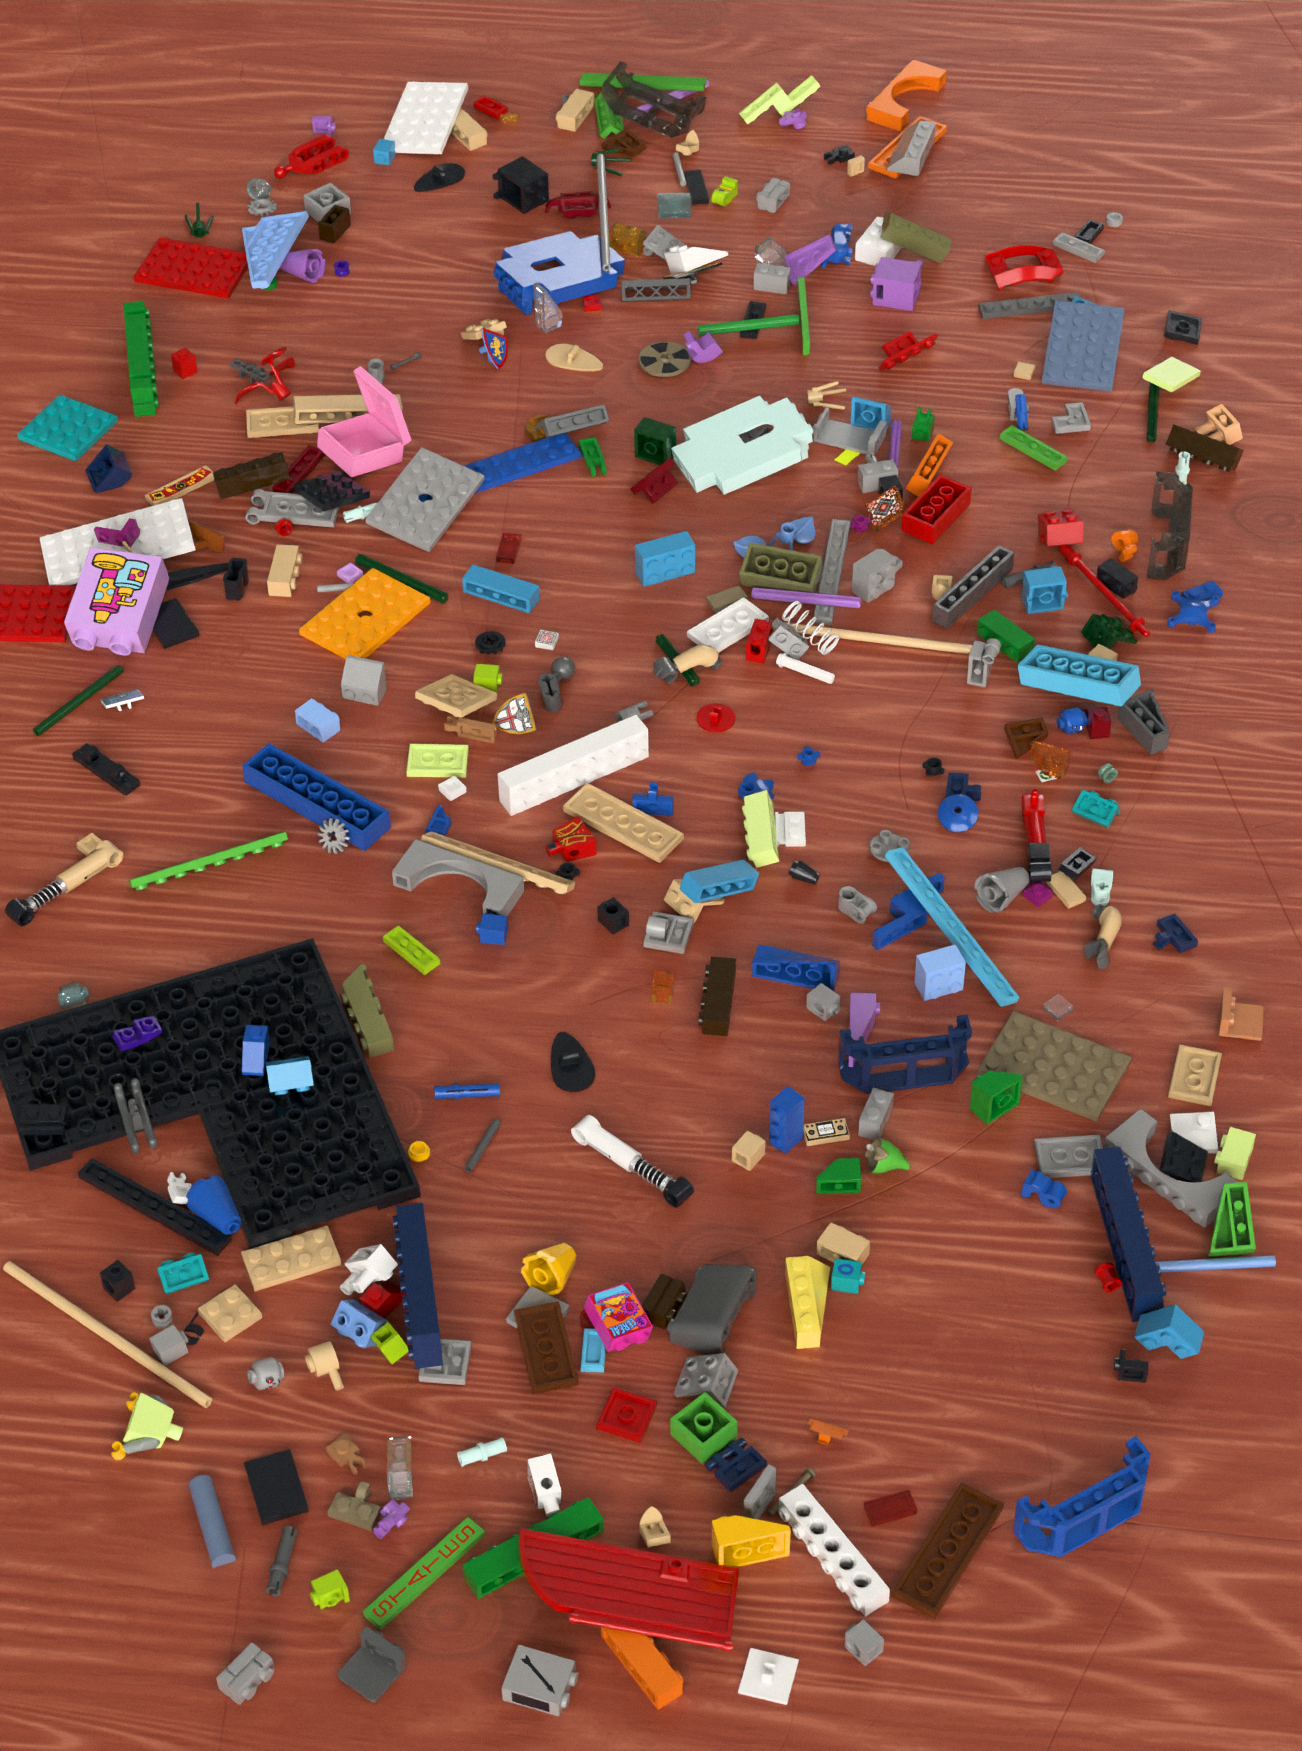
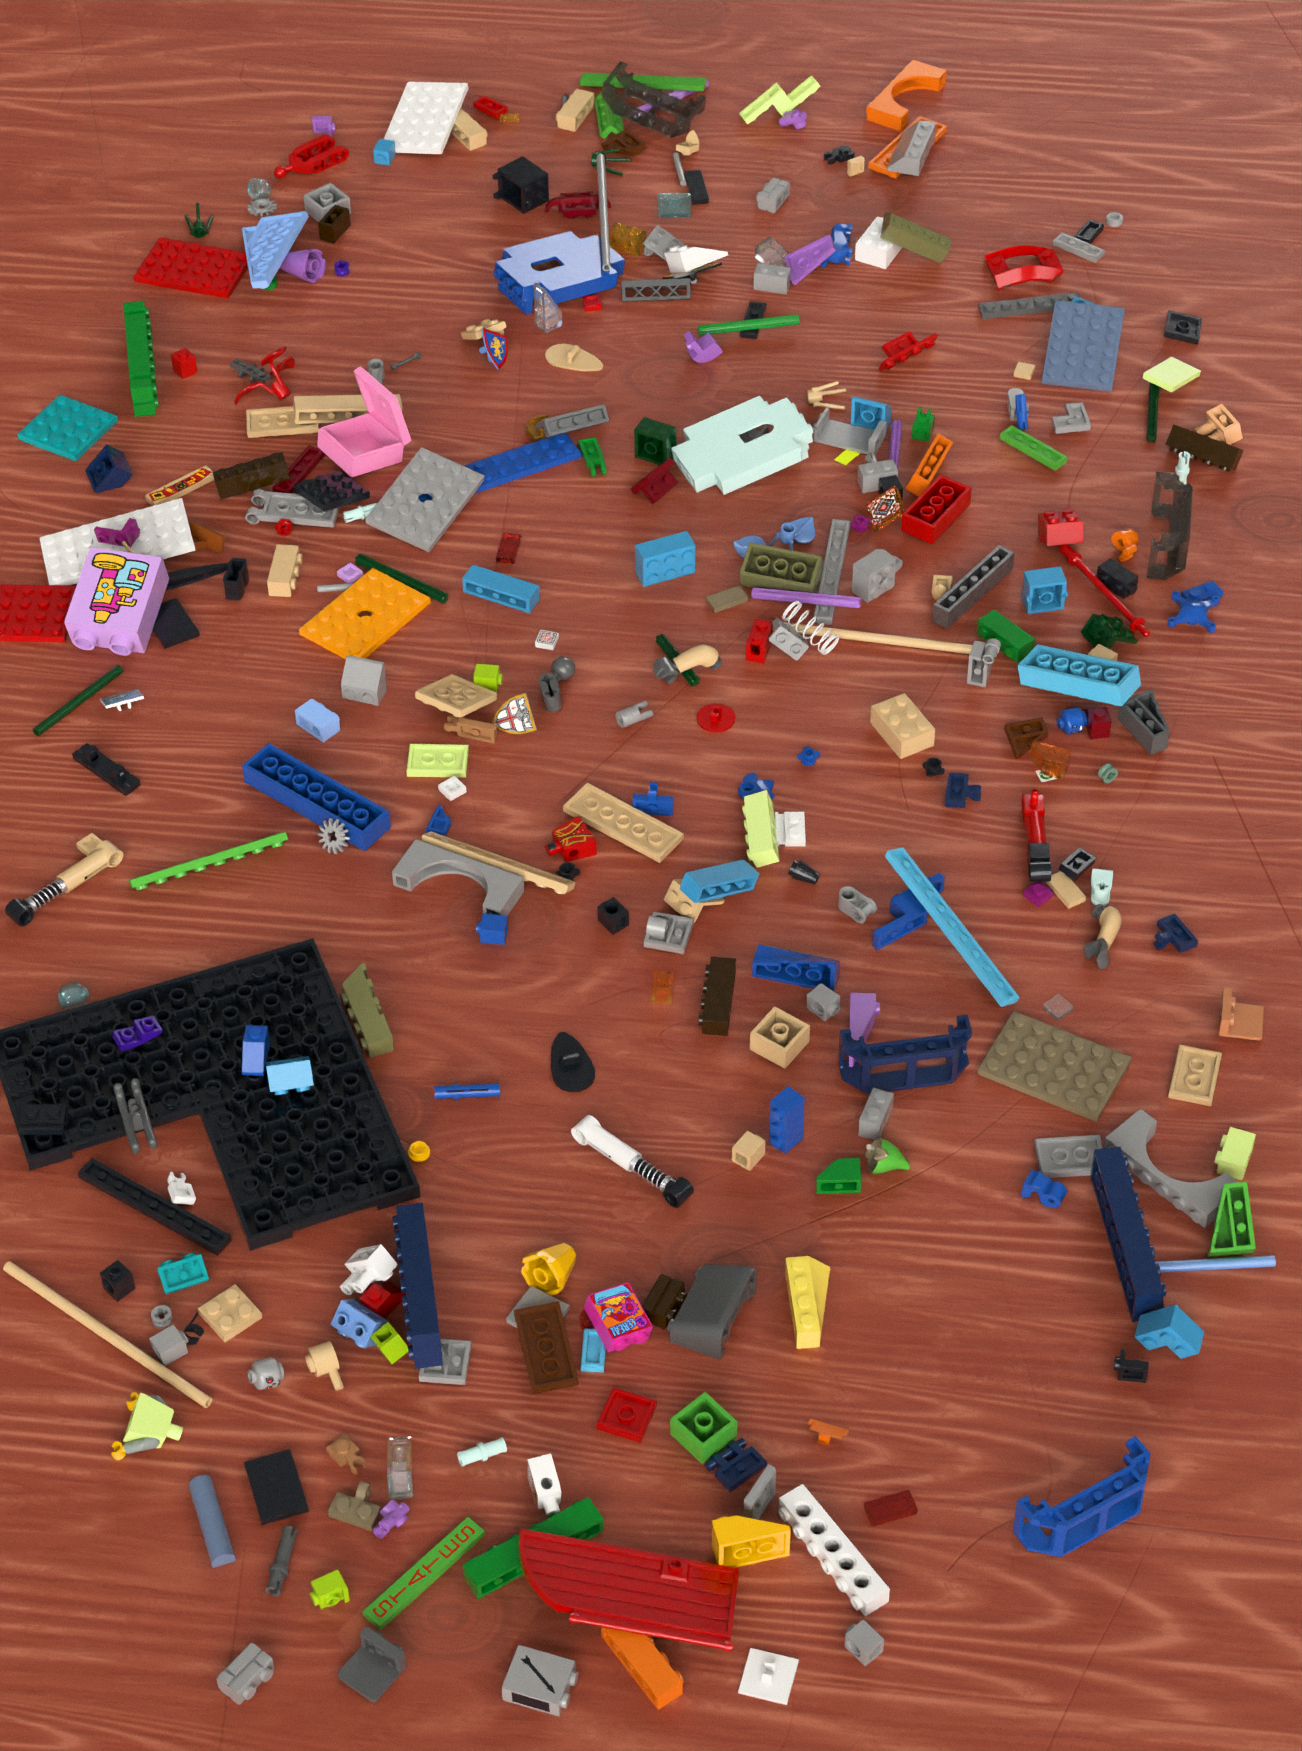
(214, 1204): blue cone -> none
(291, 1258): tan plate -> none
(411, 950): lime plate -> none
(440, 177): black shield -> none
(482, 1145): dark grey piece -> none
(494, 638): black gear -> none
(573, 765): white brick -> none
(653, 1528): tan plate -> none
(664, 359): dark tan piece -> none
(707, 1374): light grey bracket -> none
(726, 191): lime leg -> none
(727, 625): white plate -> none
(779, 1037): none -> tan brick
(784, 660): white axle -> none
(805, 337): bright green tile -> none
(810, 1473): dark tan piece -> none
(826, 1132): tile -> none
(842, 1244): tan brick -> none
(847, 1276): teal brick -> none
(887, 841): light grey dish -> none
(896, 283): medium lavender container -> none
(902, 726): none -> tan brick
(939, 972): light blue brick -> none
(947, 1550): reddish brown plate -> none
(958, 821): blue dish -> none
(995, 1094): green slope -> none
(1000, 888): light grey cone -> none
(1017, 578): dark grey pin -> none
(1096, 809): teal bracket -> none
(1108, 1277): red bush -> none
(1183, 1159): black plate -> none
(1197, 1128): white plate -> none

